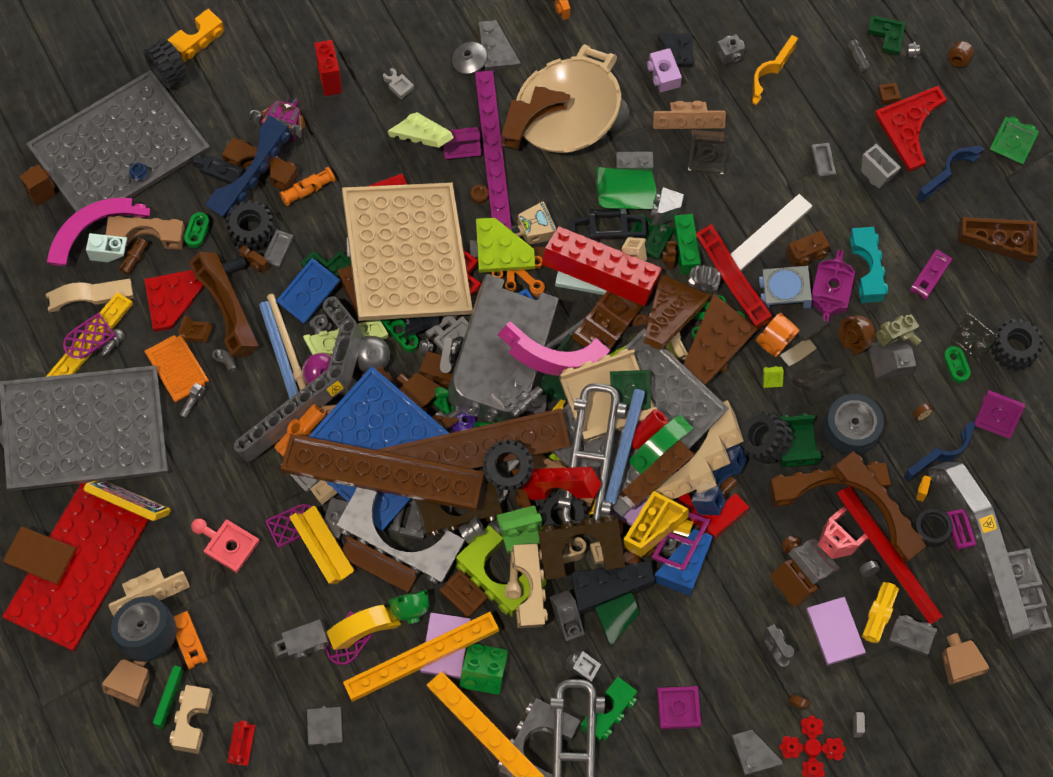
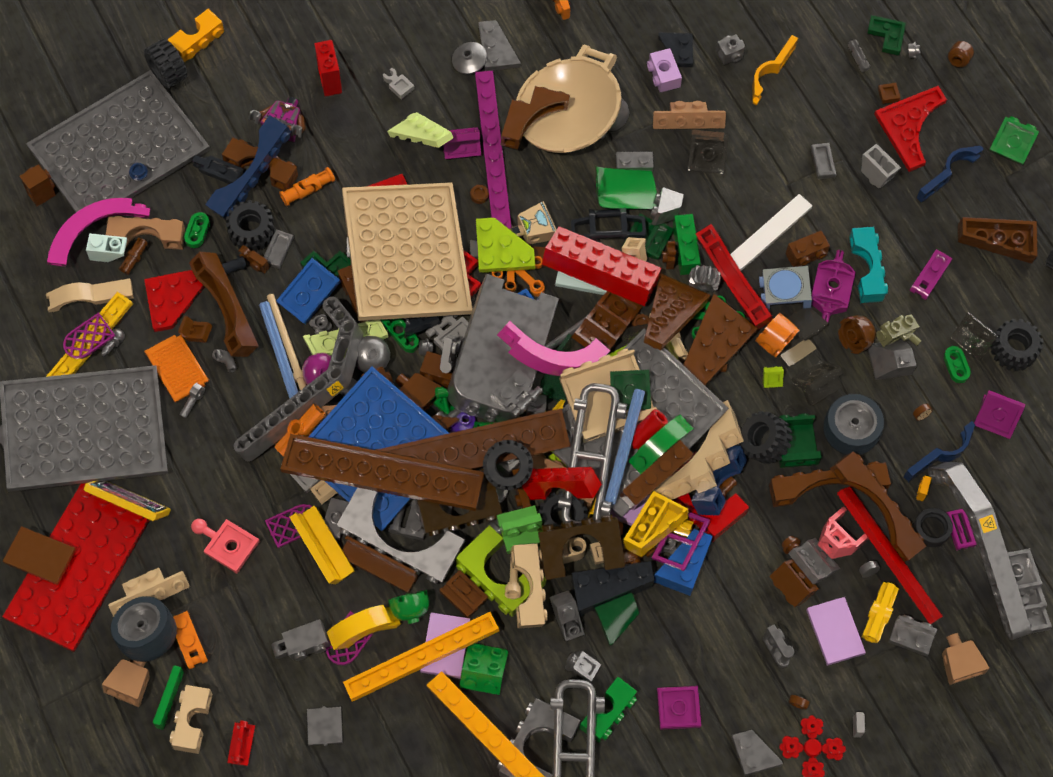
(472, 530): flat silver wheel -> none

